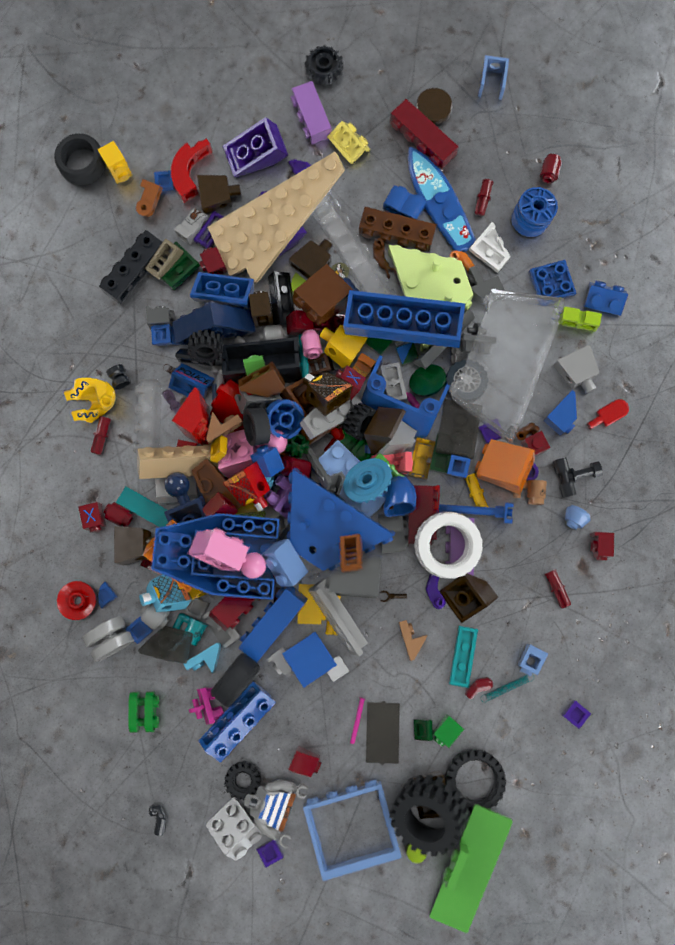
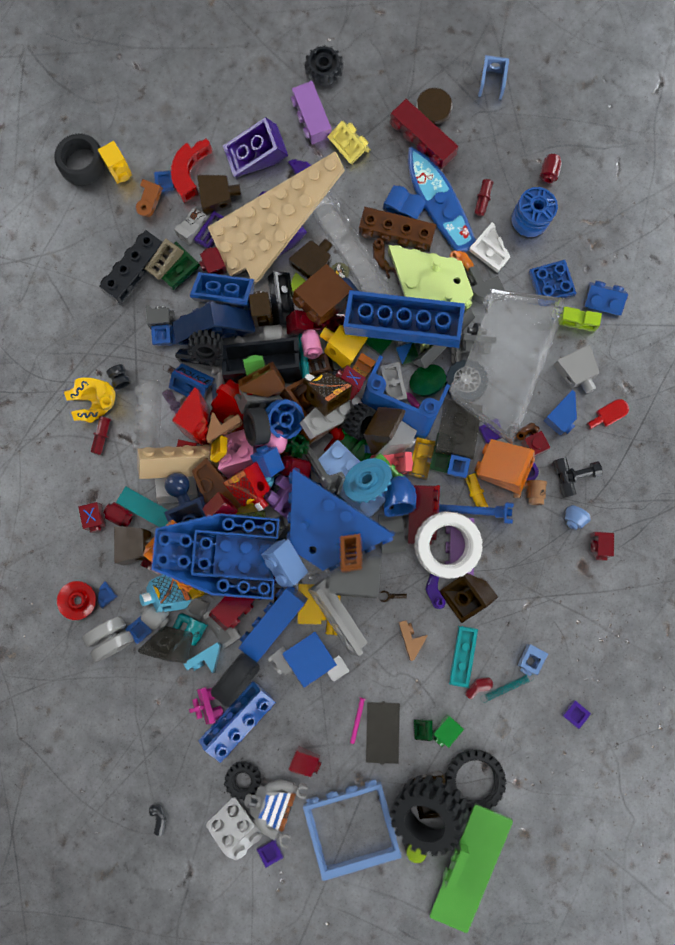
(150, 719): green brick -> none
(226, 553): bright pink brick -> none
(558, 589): dark red axle -> none

